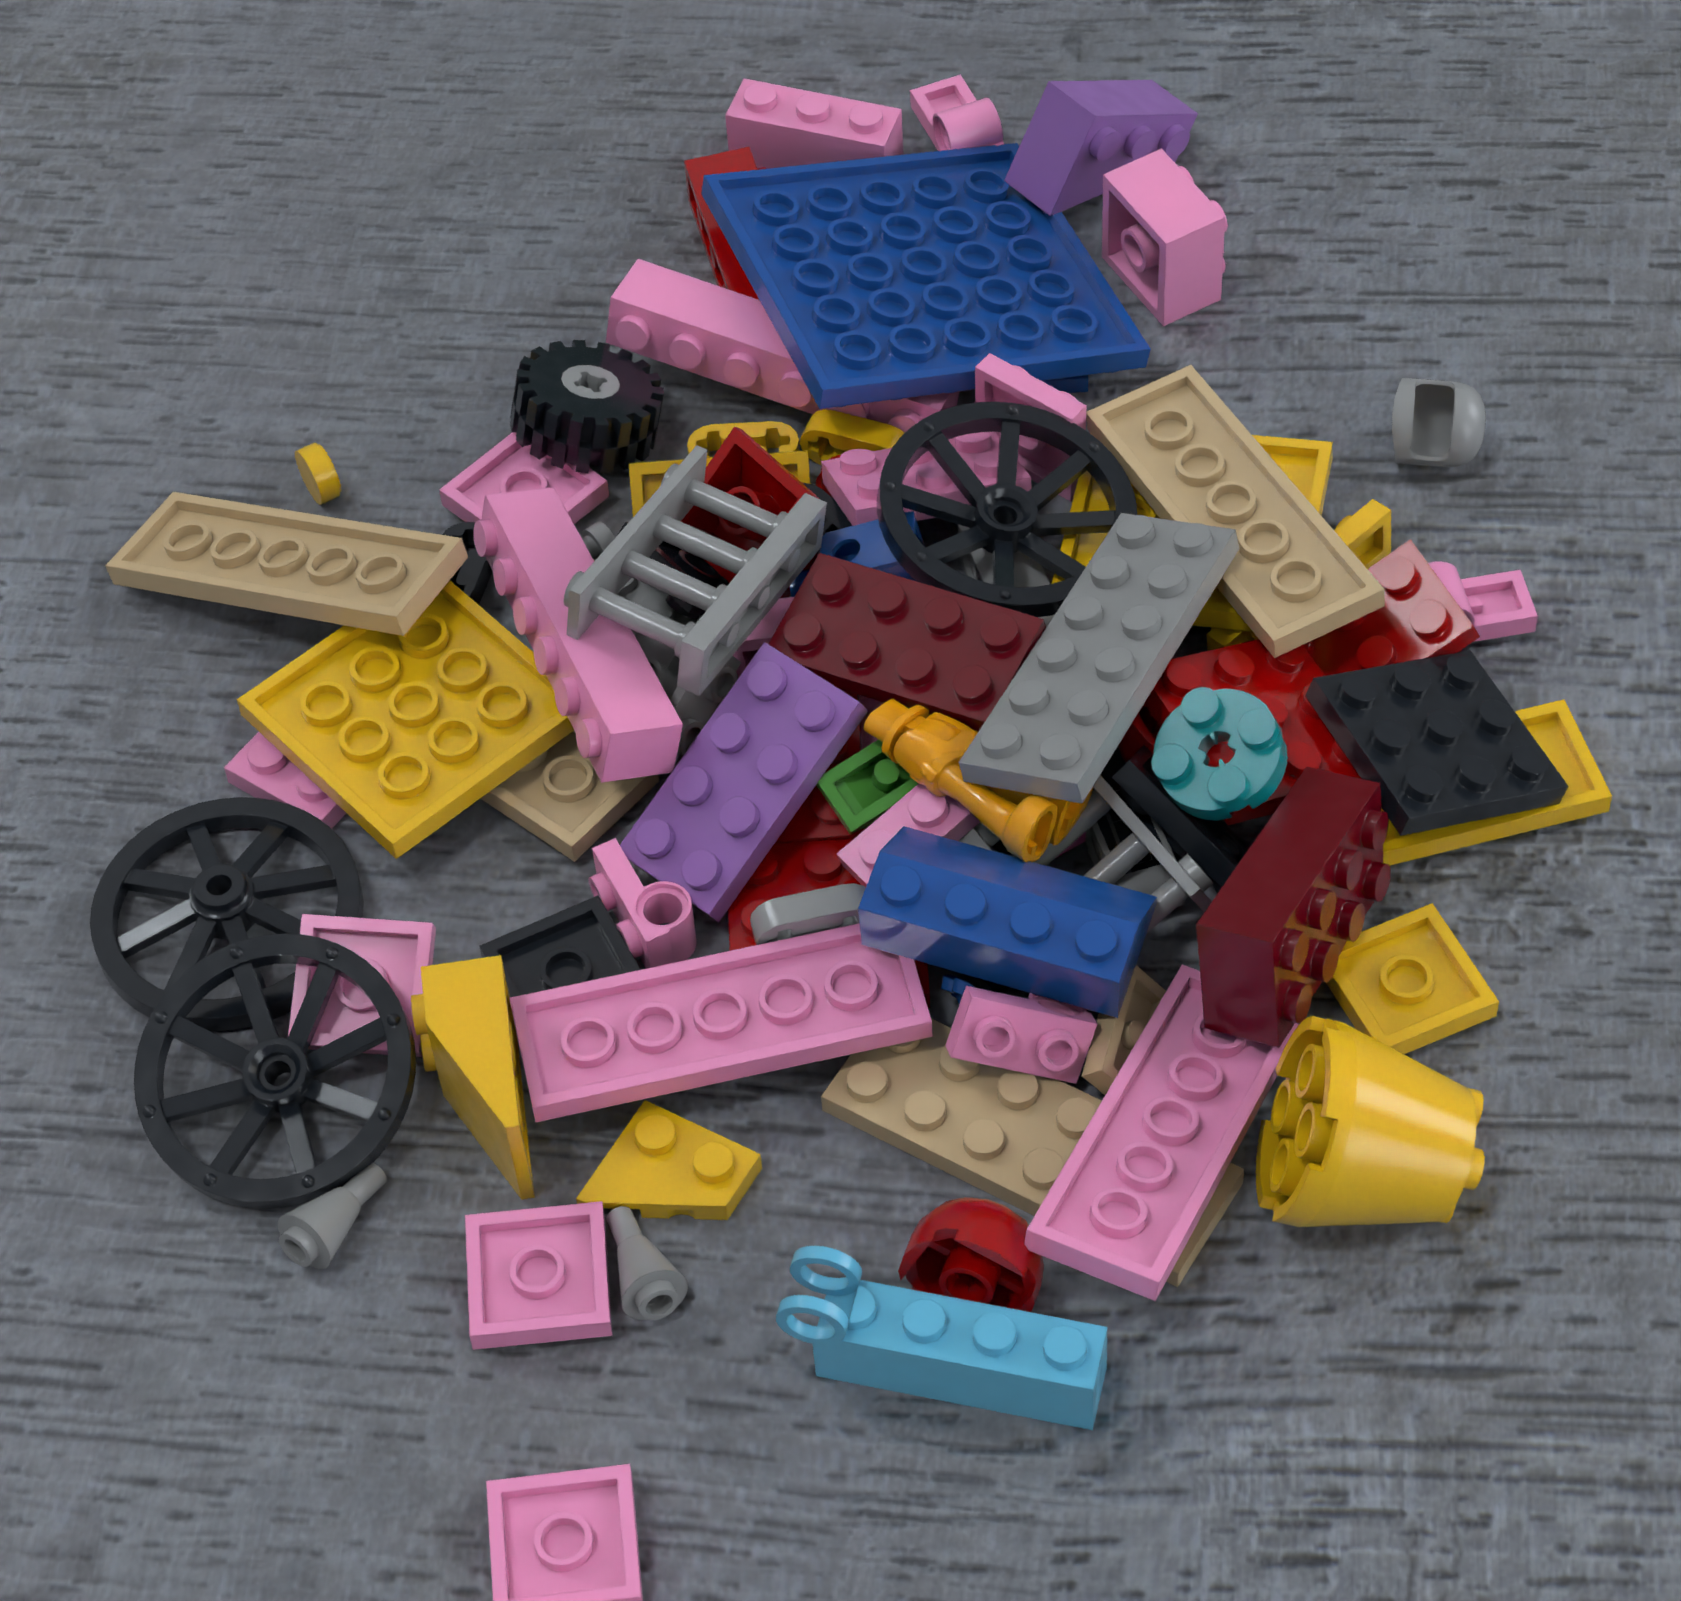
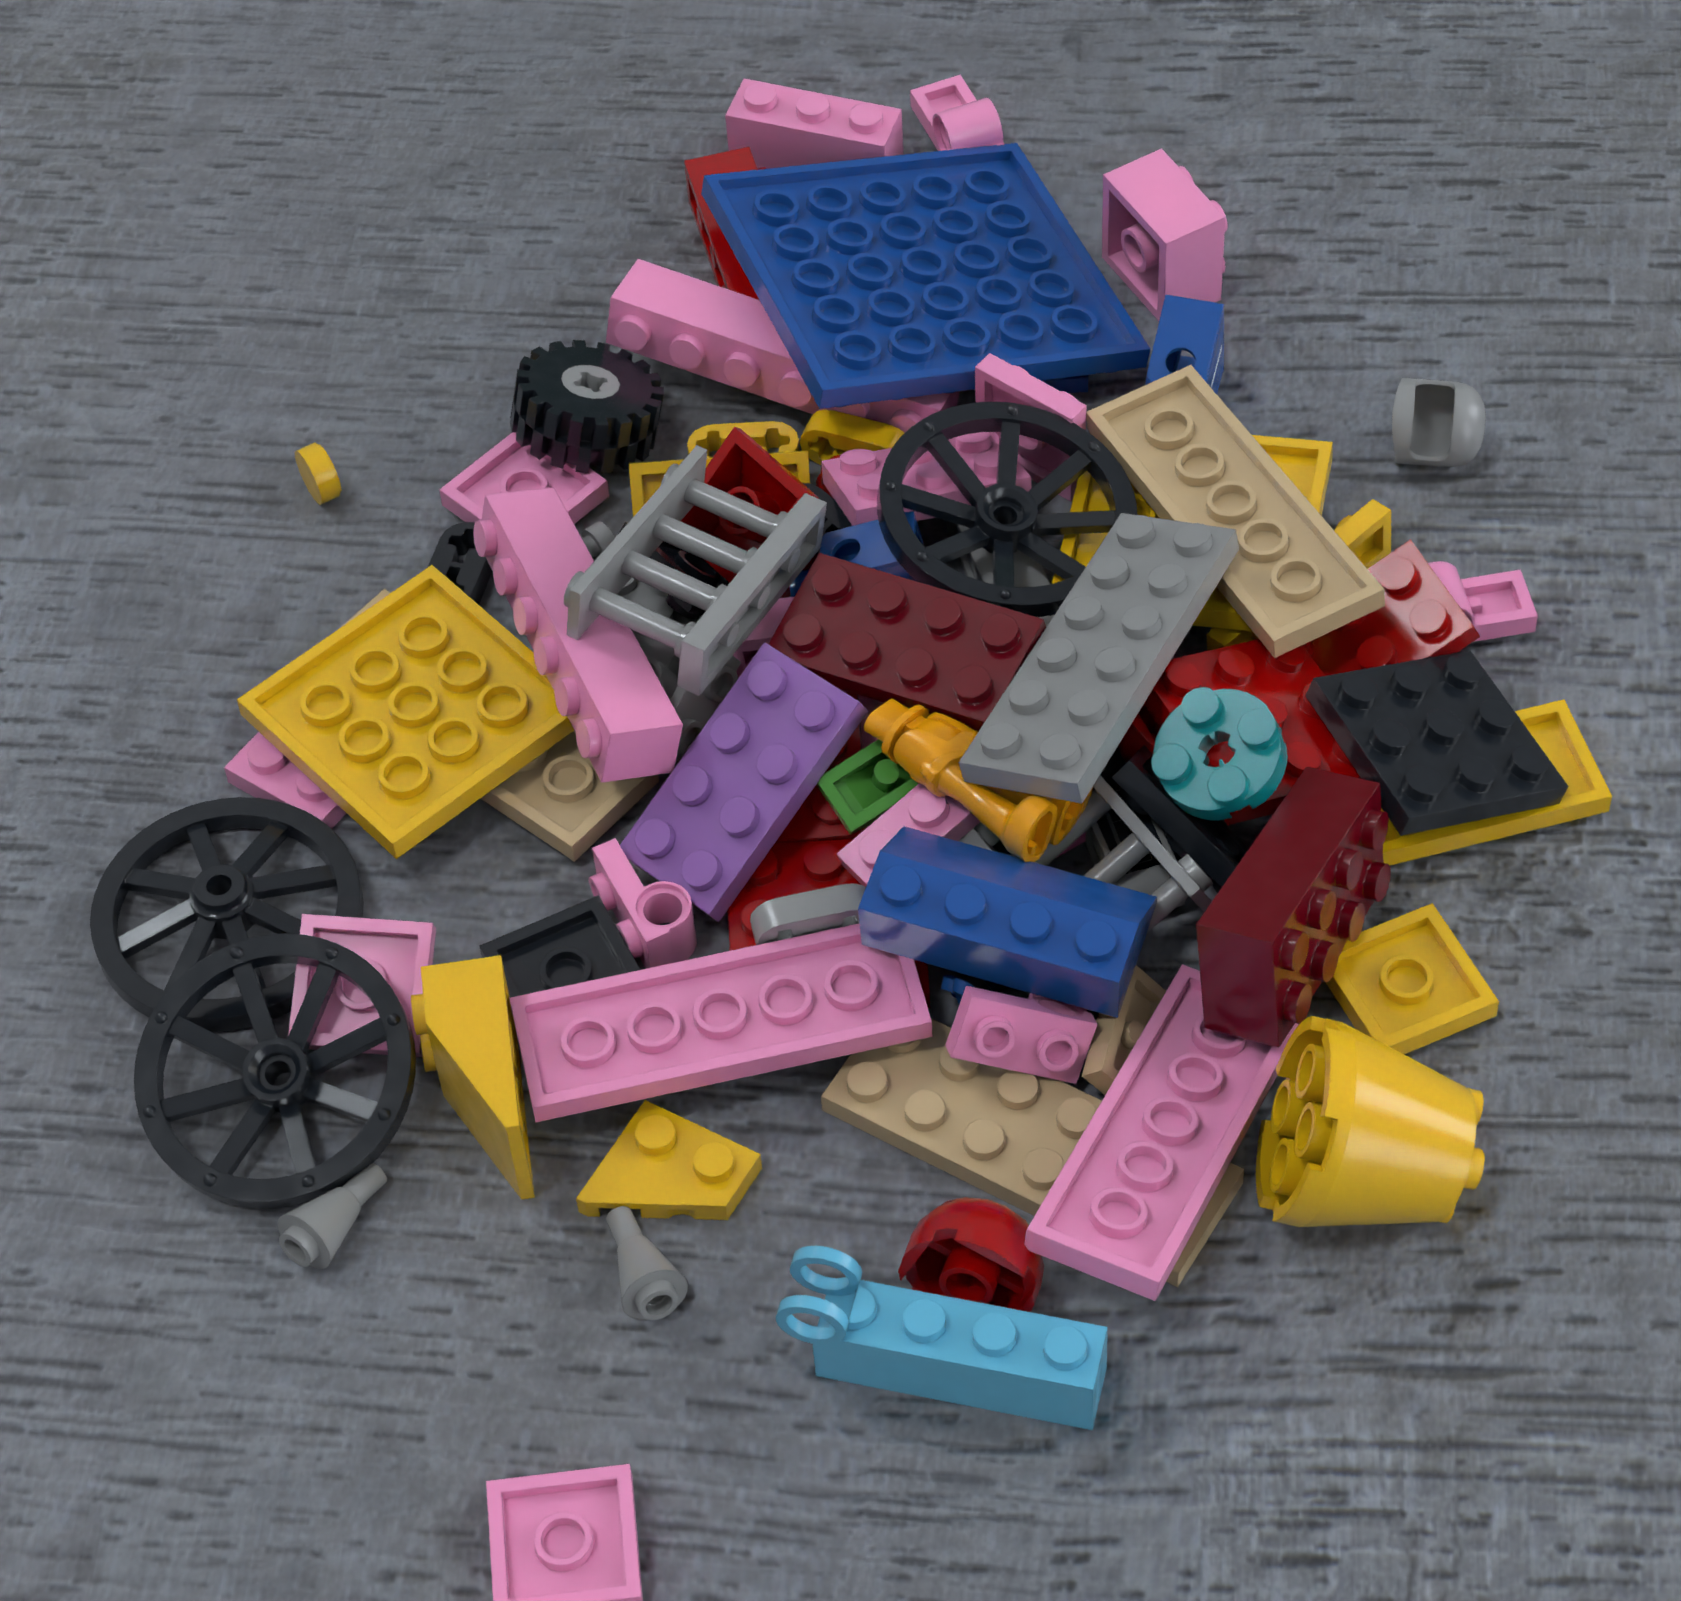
(288, 562): tan plate -> none
(537, 1275): bright pink plate -> none
(1091, 130): medium lavender wedge -> none
(1190, 327): none -> blue torso

